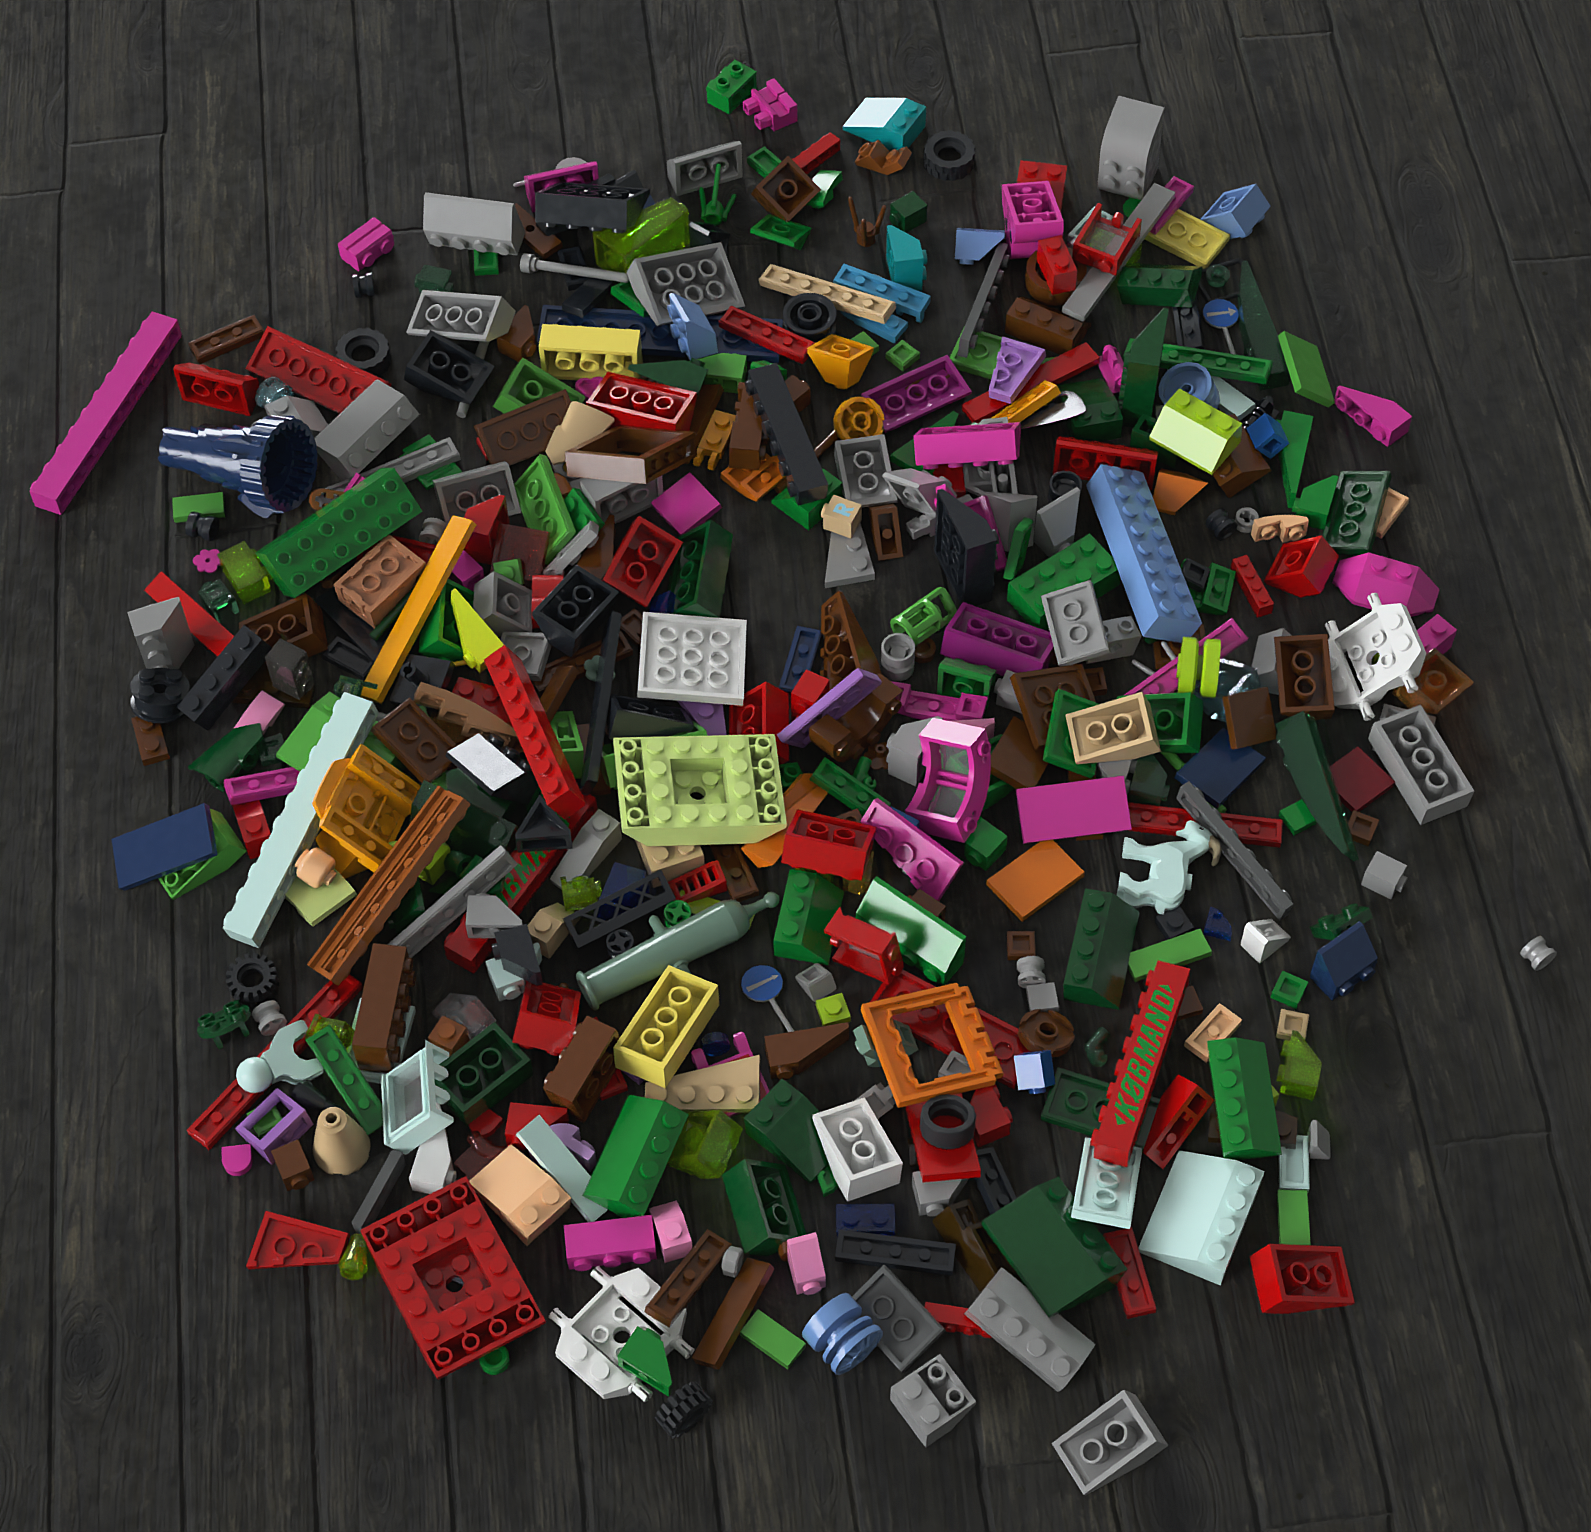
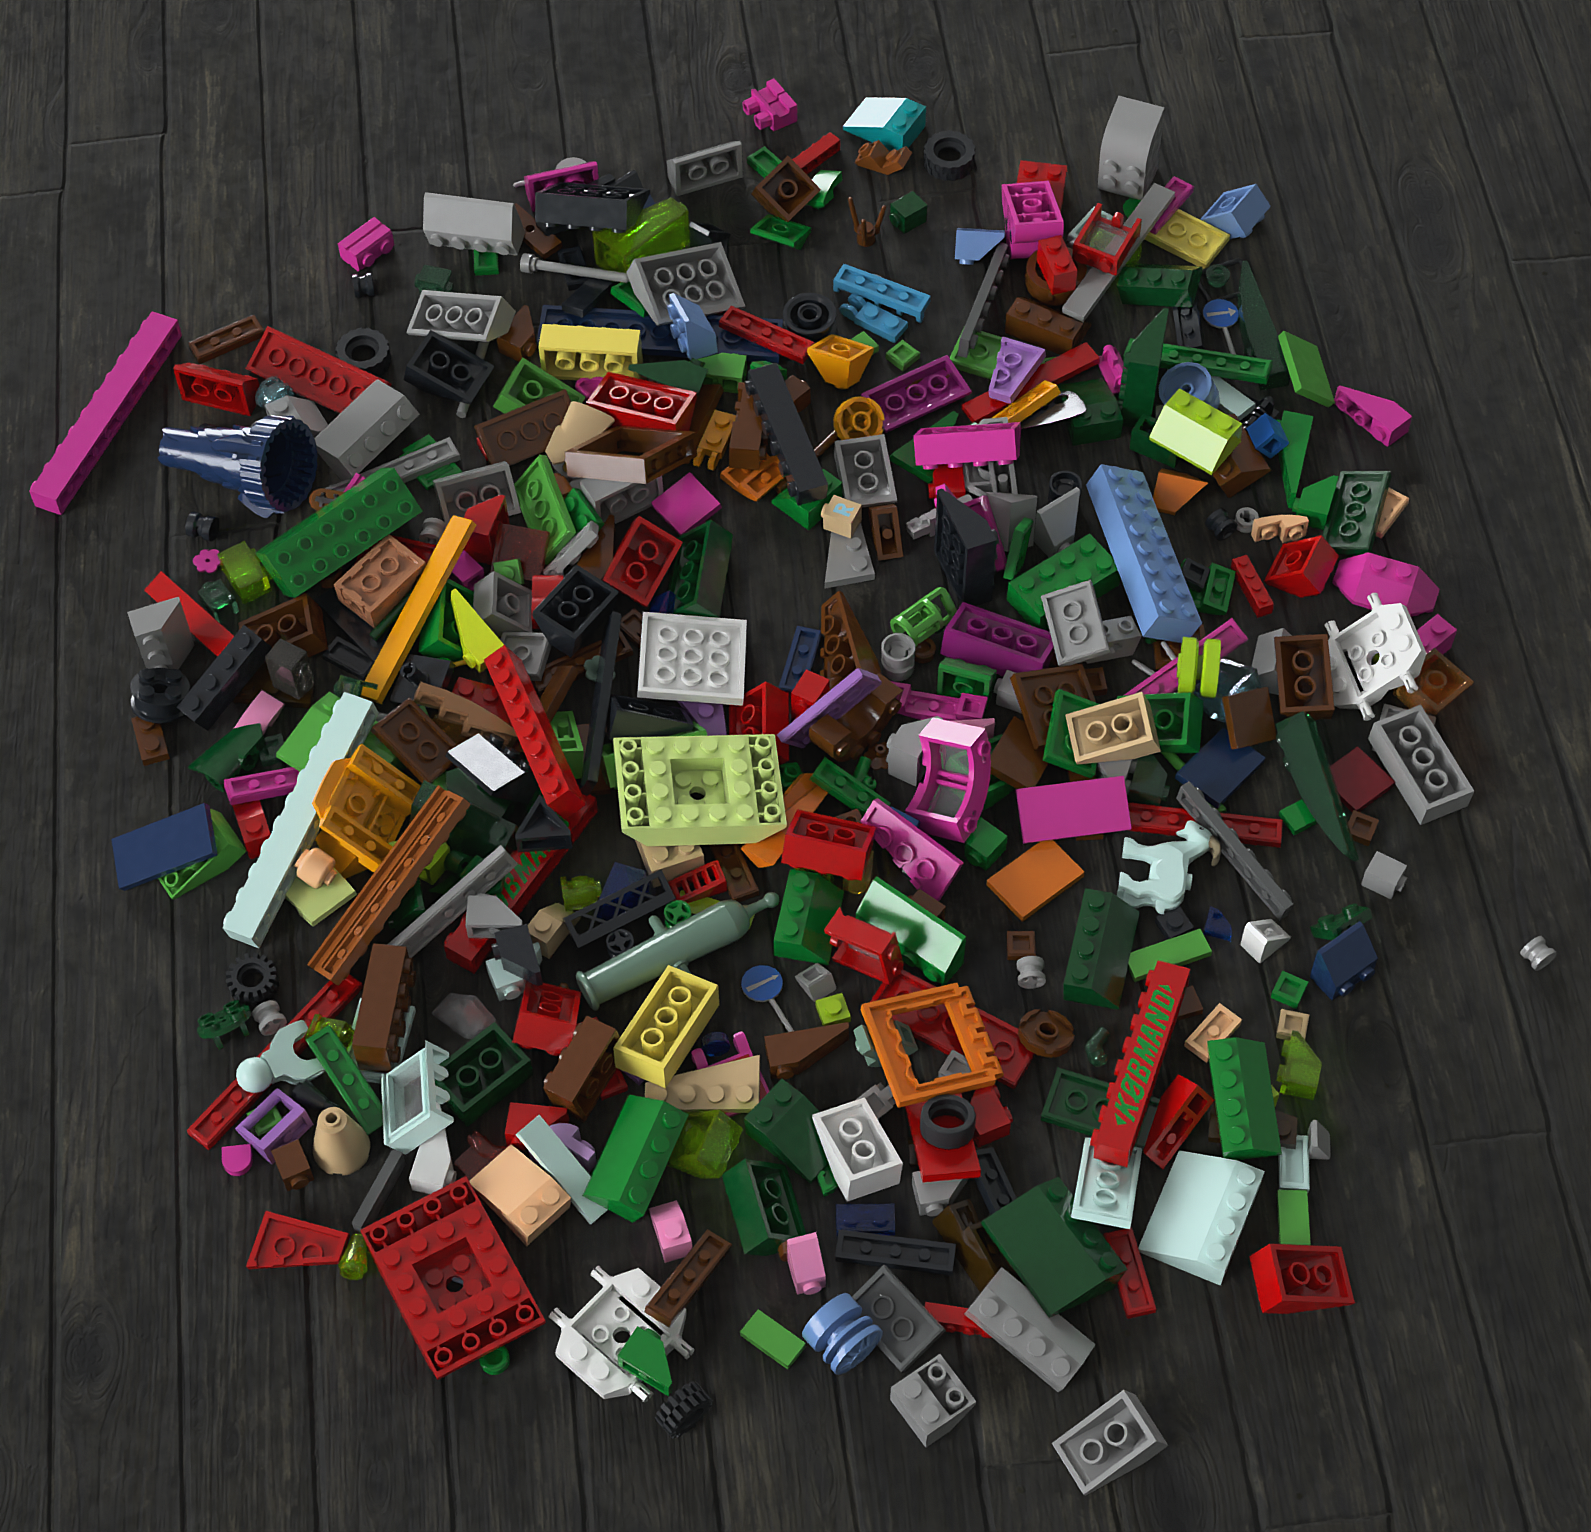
(206, 504): bright green tile -> none
(449, 1035): dark orange brick -> none
(486, 1123): red tile -> none
(590, 848): light grey slope -> none
(610, 1242): dark pink brick -> none
(714, 211): green plant -> none
(731, 86): green brick -> none
(732, 1261): light grey tile -> none
(733, 1313): reddish brown tile -> none
(842, 297): tan tile -> none
(905, 259): teal slope -> none
(916, 488): light grey slope -> none
(1034, 1071): brick -> none
(1042, 997): light grey tile -> none
(1086, 456): red slope -> none

